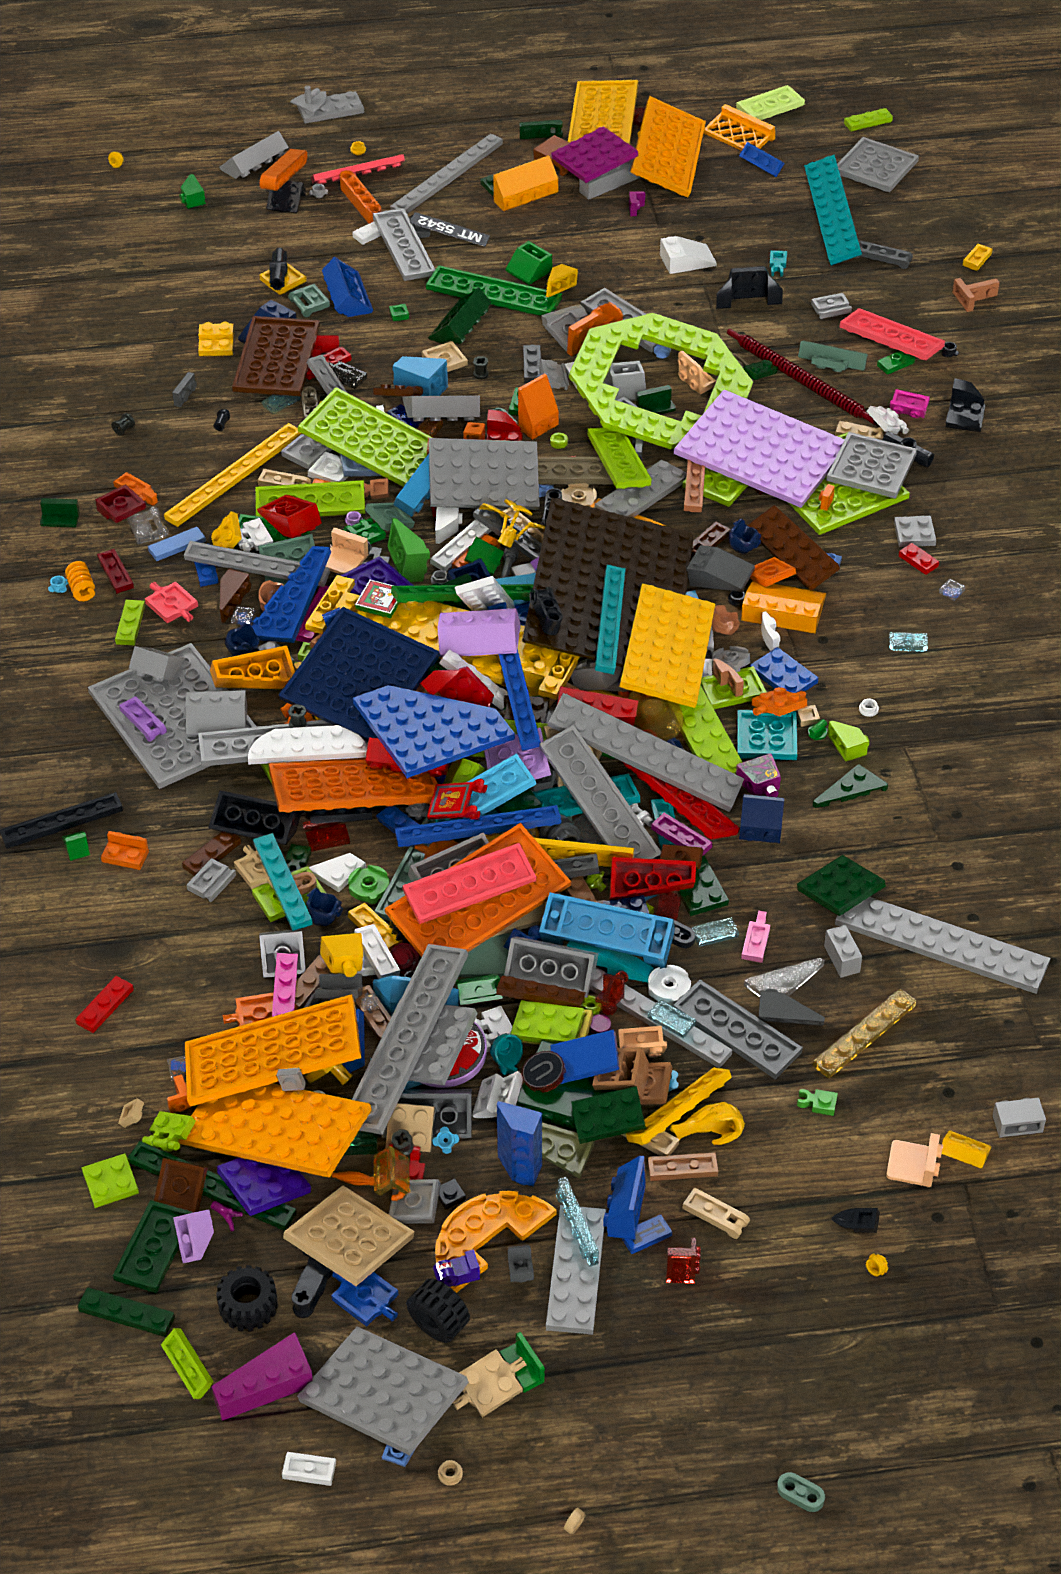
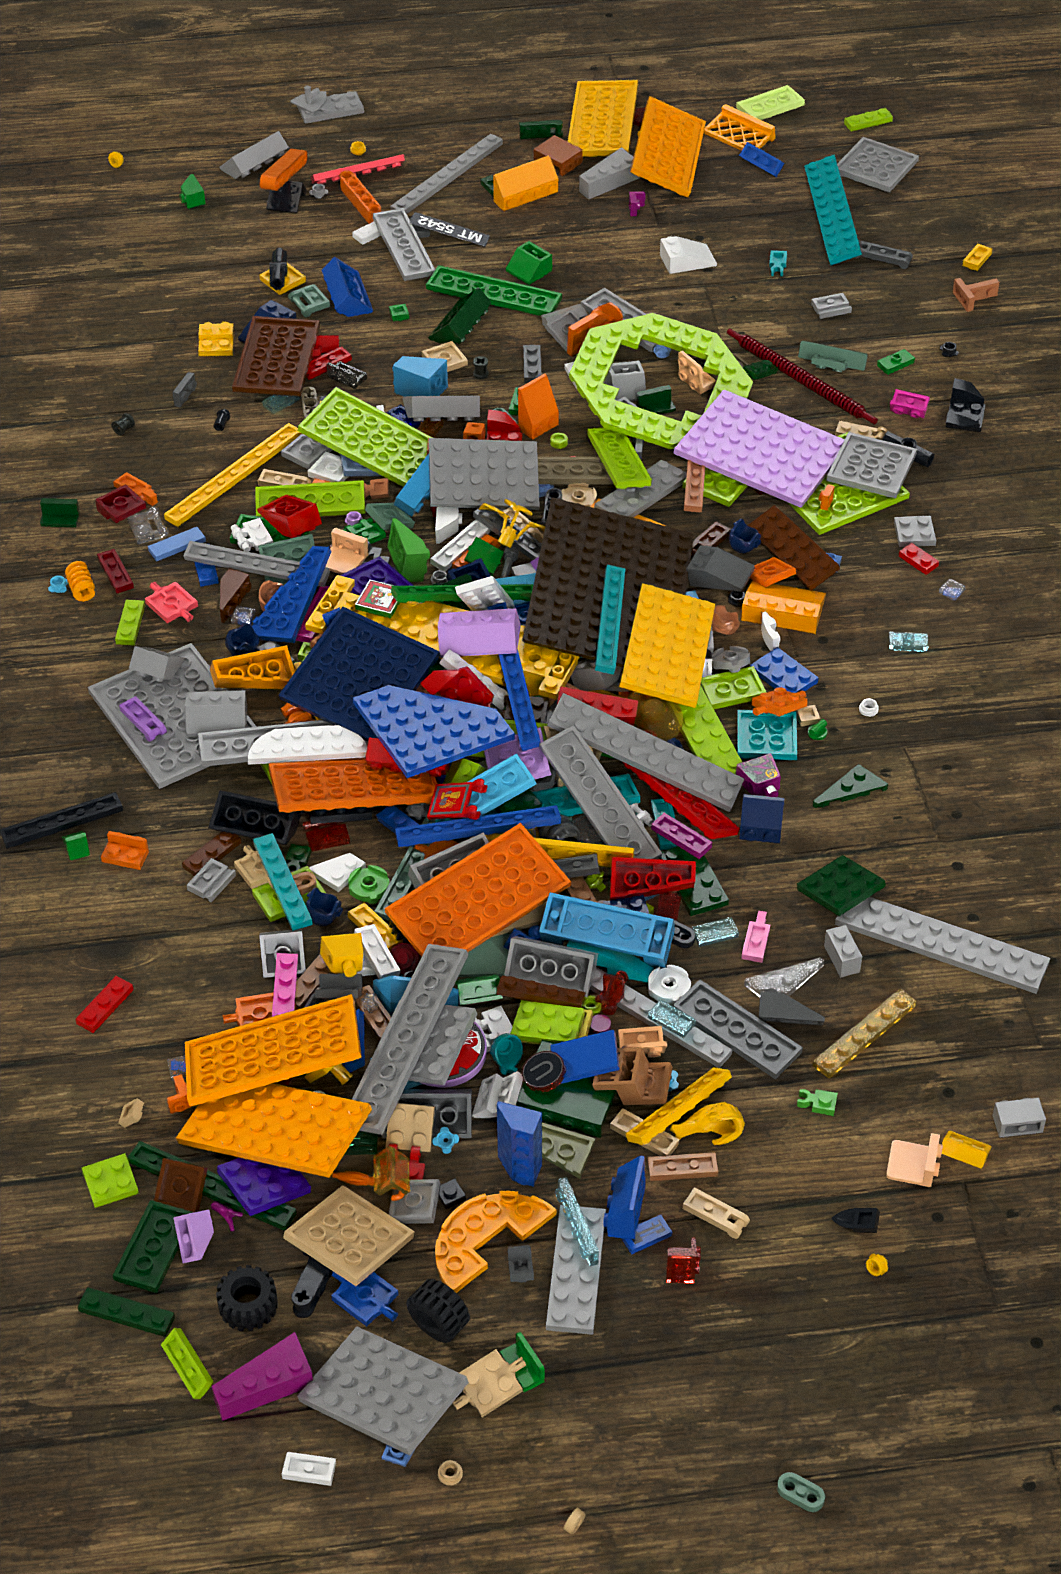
(171, 1126): lime plate -> none
(228, 533): yellow plate -> none
(291, 1079): light grey plate -> none
(297, 717): pearl dark grey bush -> none
(324, 374): light grey plate -> none
(398, 1138): pearl dark grey bush -> none
(399, 390): reddish brown plate -> none
(458, 1270): dark purple leg -> none
(469, 883): coral plate -> none
(546, 609): black piece -> none
(556, 373): light grey plate -> none
(560, 279): yellow slope -> none
(594, 154): magenta plate -> none
(608, 1115): dark green plate -> none
(682, 853): reddish brown plate -> none
(726, 675): nougat slope -> none
(749, 283): black piece -> none
(848, 740): lime slope -> none
(888, 420): white plate -> none
(892, 334): coral plate -> none

